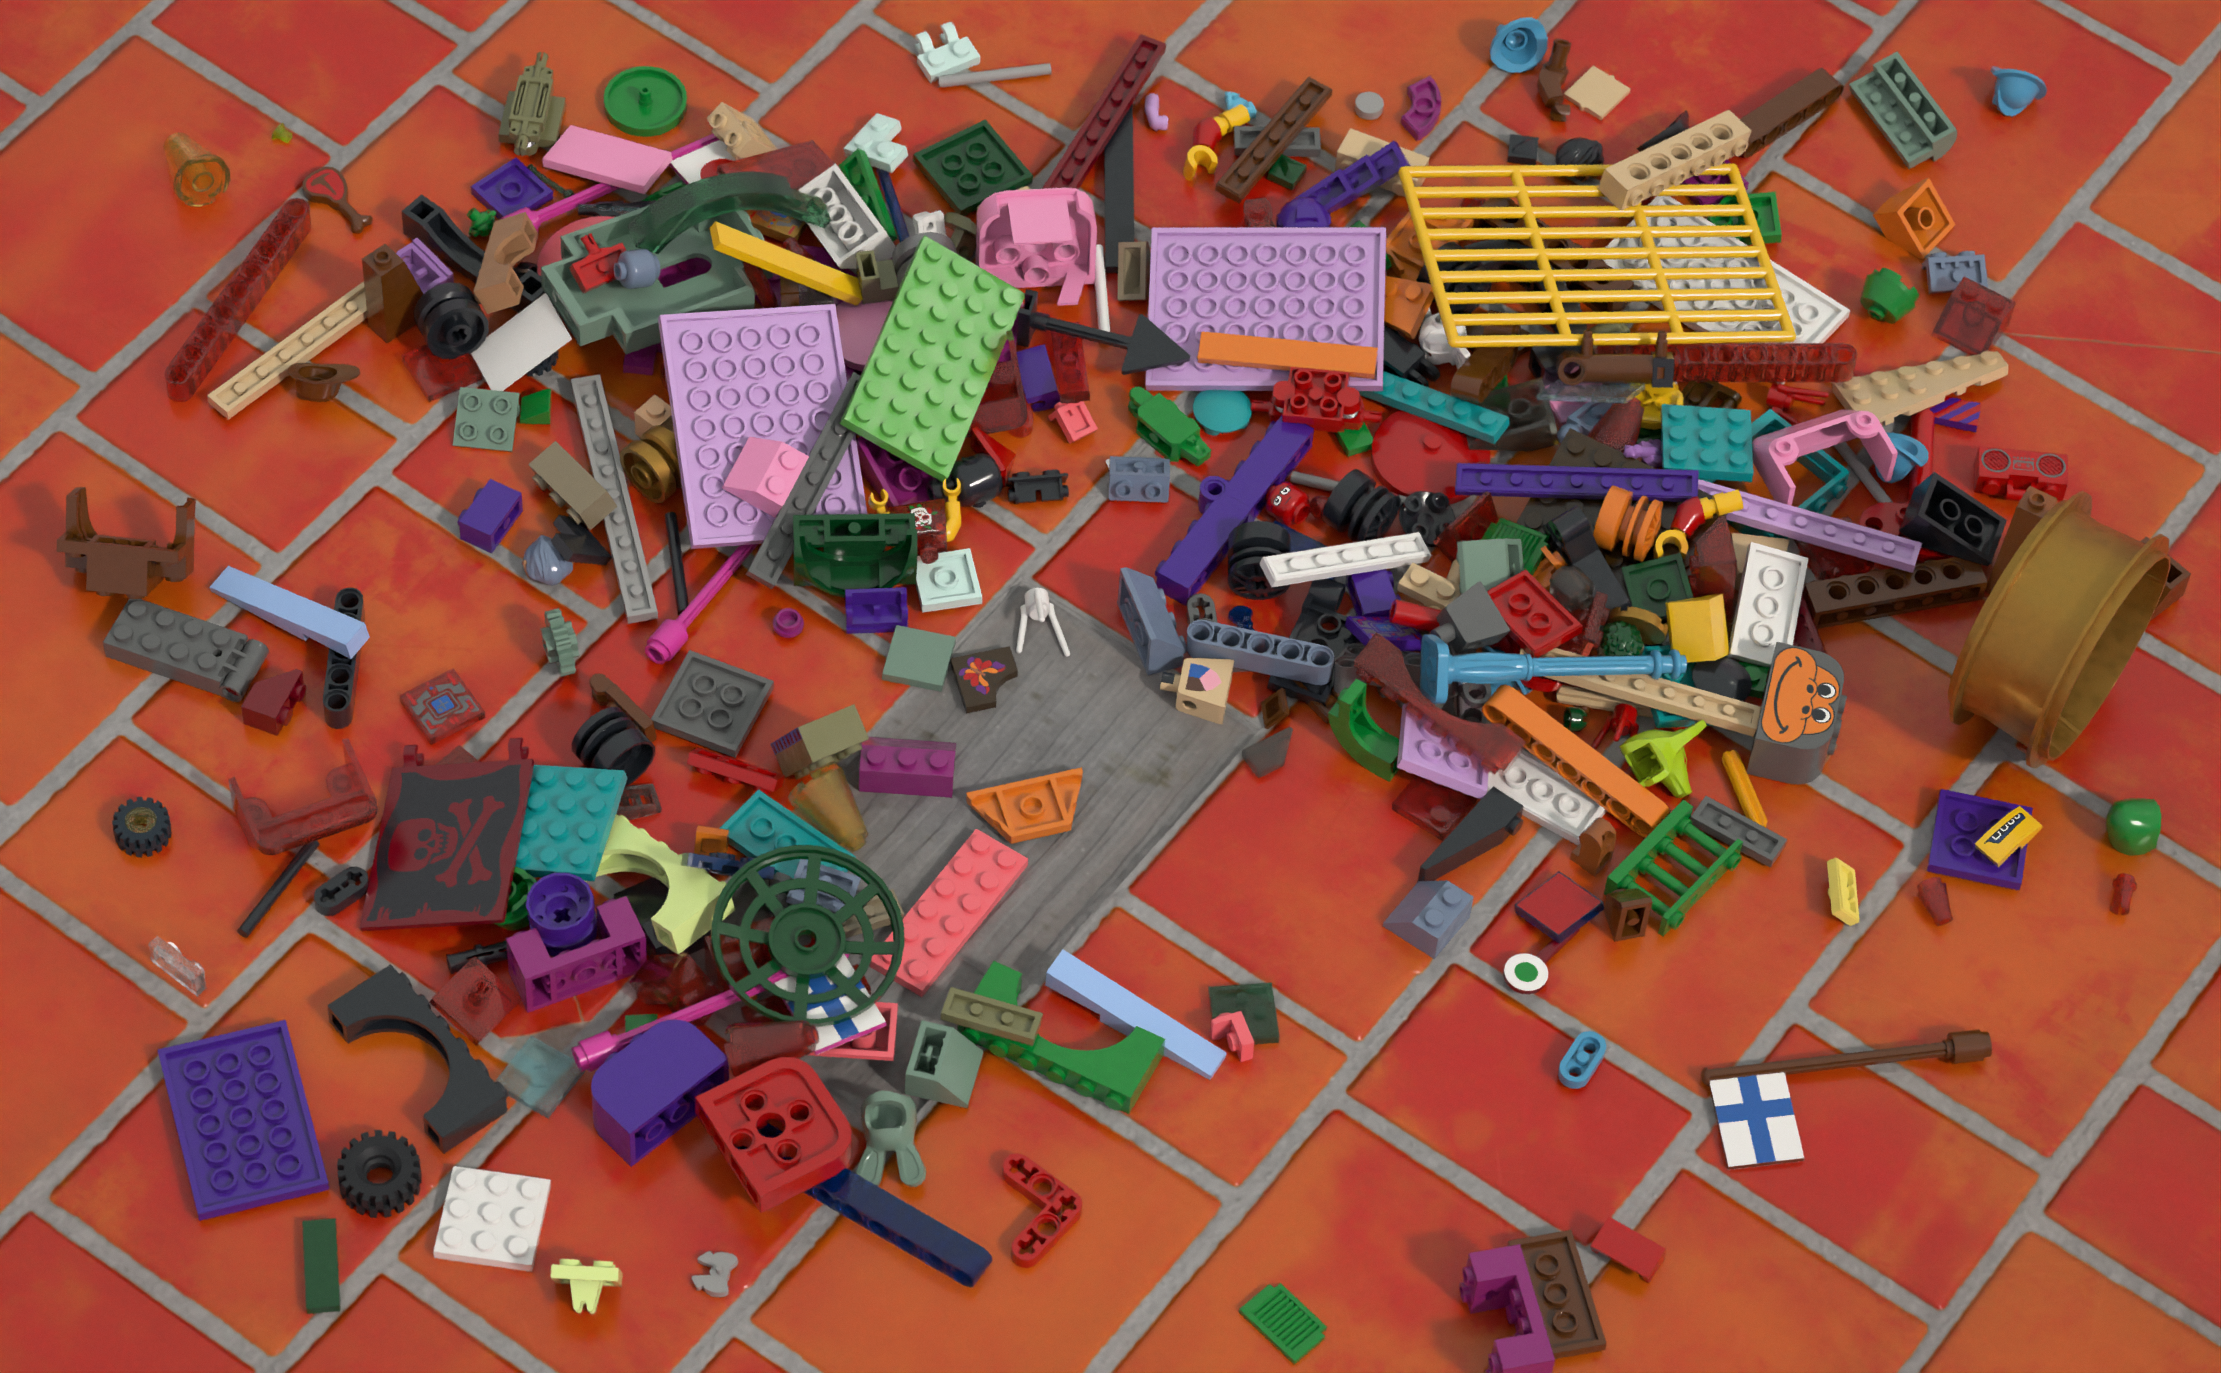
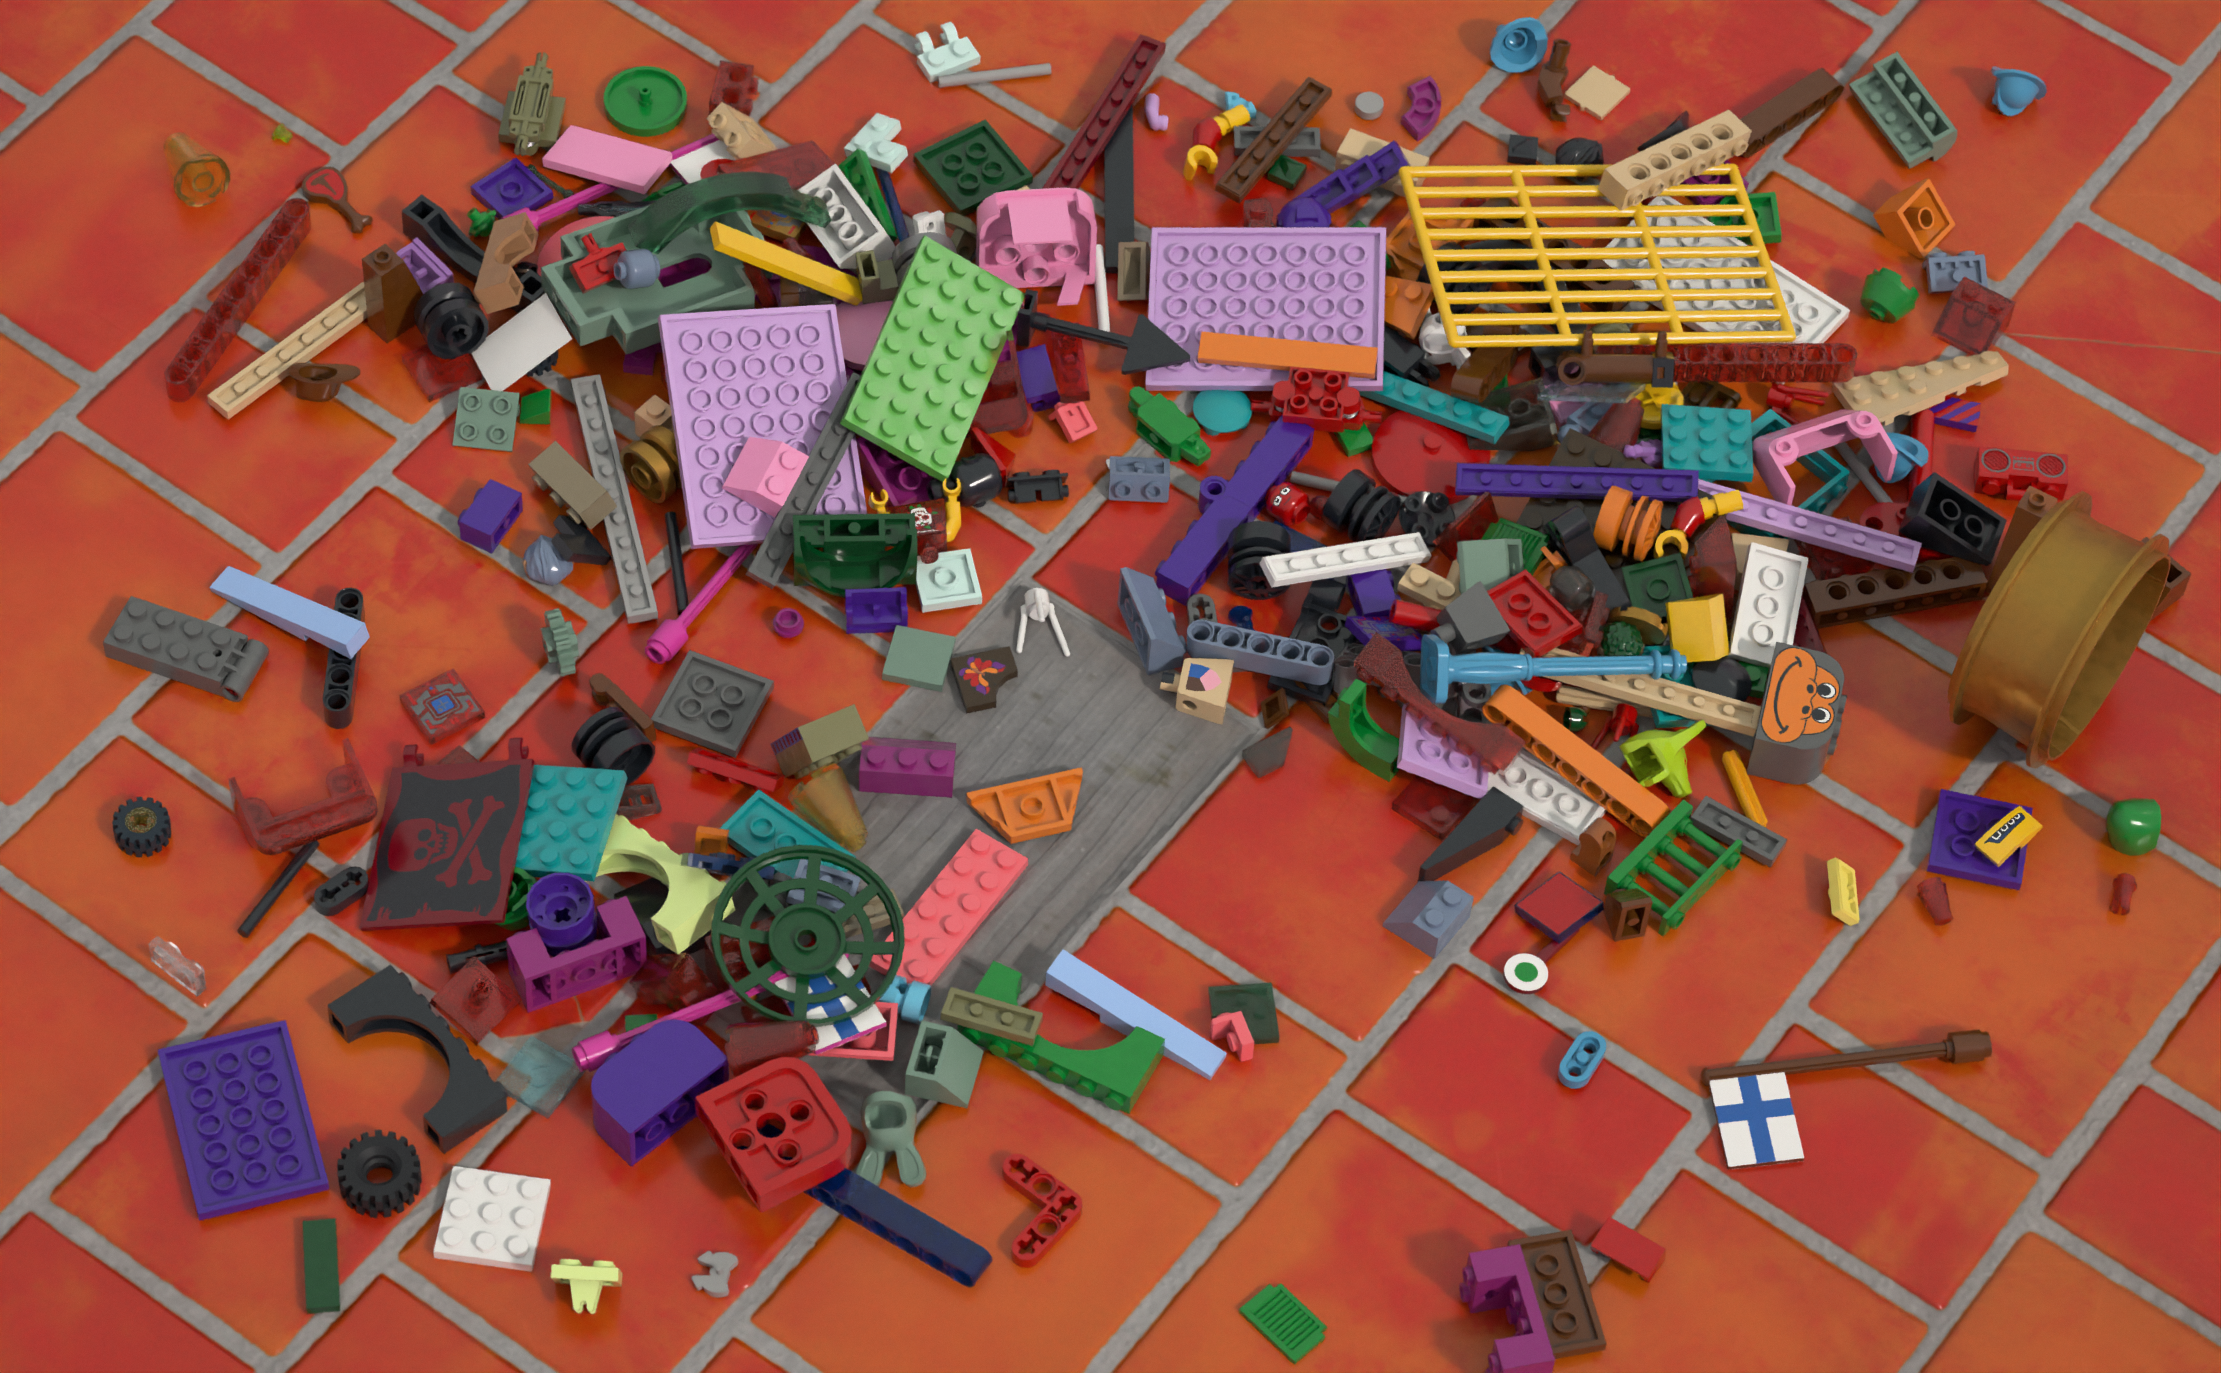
(124, 563): reddish brown piece -> none
(272, 701): dark red slope -> none
(734, 87): none -> clear red brick
(911, 998): none -> medium azure wheel

